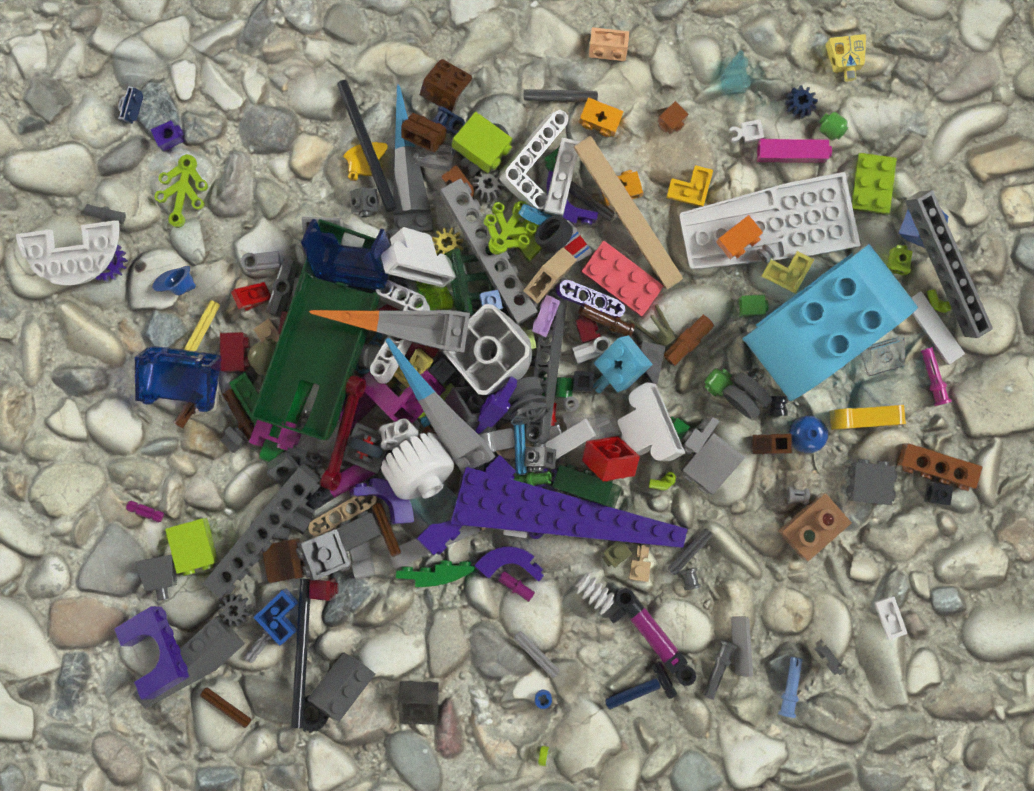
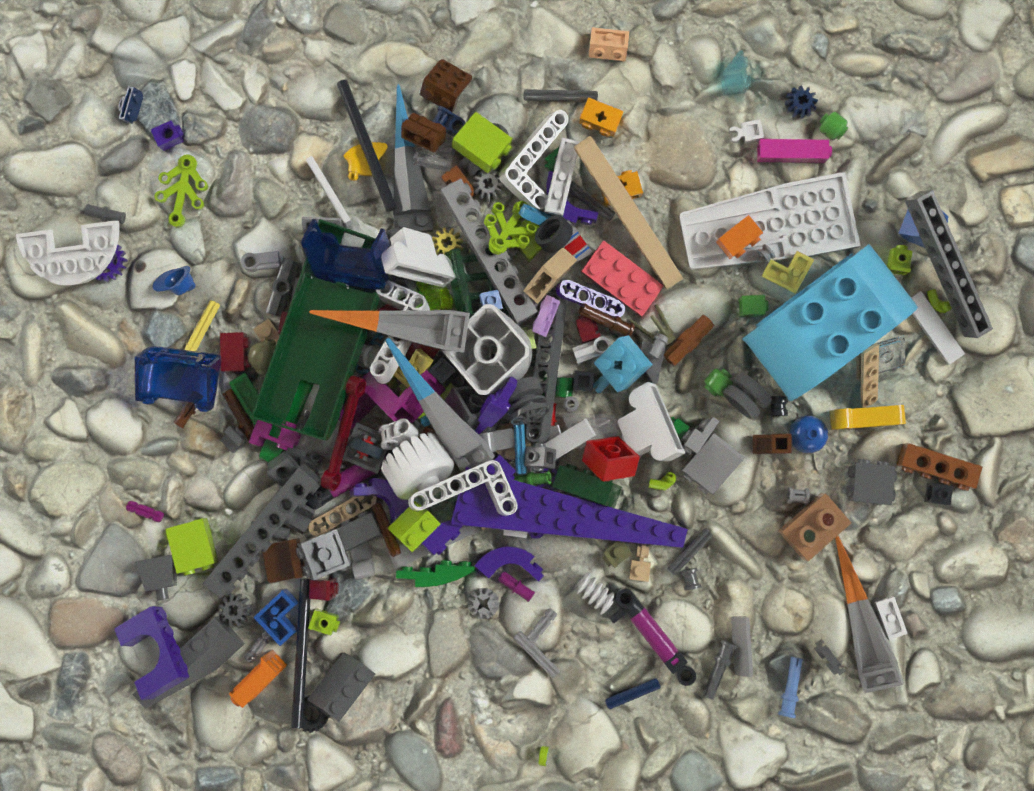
(225, 707): reddish brown axle -> none
(251, 296): red slope -> none
(257, 679): none -> orange window
(318, 616): none -> lime brick
(329, 191): none -> white tile
(364, 201): dark grey brick -> none
(413, 527): none -> lime brick
(418, 702): clear smoke slope -> none
(465, 484): none -> white beam
(493, 603): none -> light grey gear
(541, 625): none -> light grey axle
(548, 696): blue bush -> none
(657, 346): none -> light grey pin
(664, 680): black axle -> none
(672, 118): dark orange brick -> none
(693, 192): yellow plate -> none
(847, 54): light yellow torso -> none
(867, 372): none -> tan bracket
(873, 183): lime plate -> none
(874, 656): none -> light grey plate
(940, 385): dark pink pin -> none

